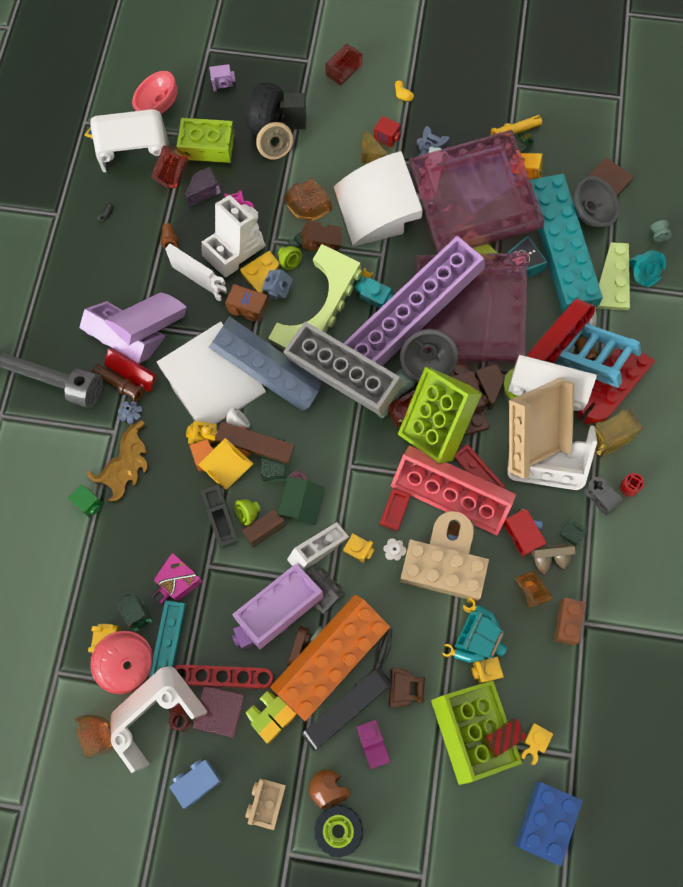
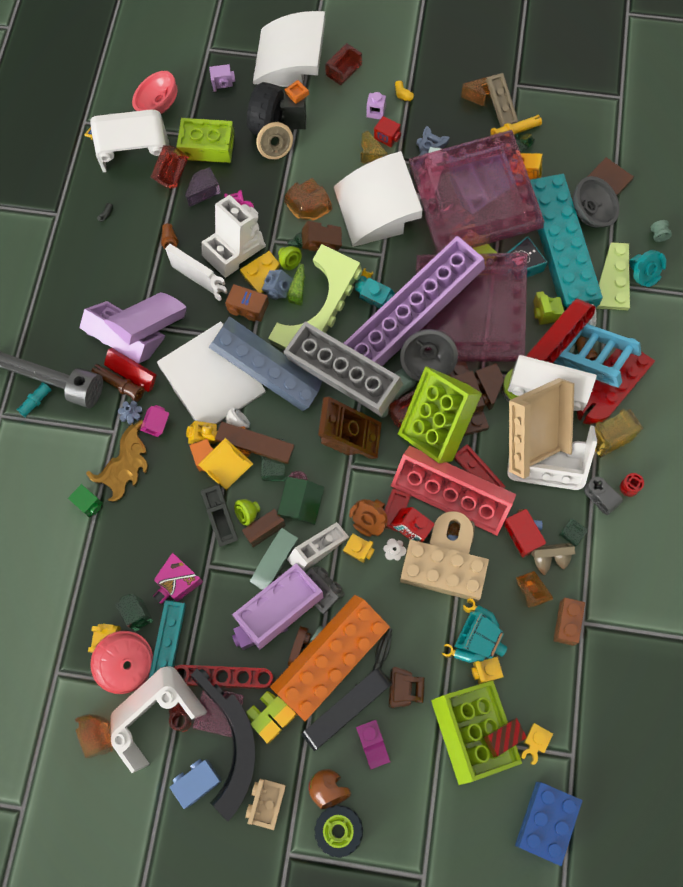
(34, 399): none -> teal pin
(154, 420): none -> dark pink brick
(243, 761): none -> black arch
(274, 559): none -> sand green slope
(290, 48): none -> white slope
(295, 292): none -> clear neon green slope
(296, 91): none -> orange tile
(348, 429): none -> reddish brown brick
(369, 517): none -> dark orange tile
(376, 100): none -> lavender brick
(413, 525): none -> red torso
(476, 91): none -> clear orange slope
(501, 99): none -> dark tan tile
(547, 309): none -> lime brick

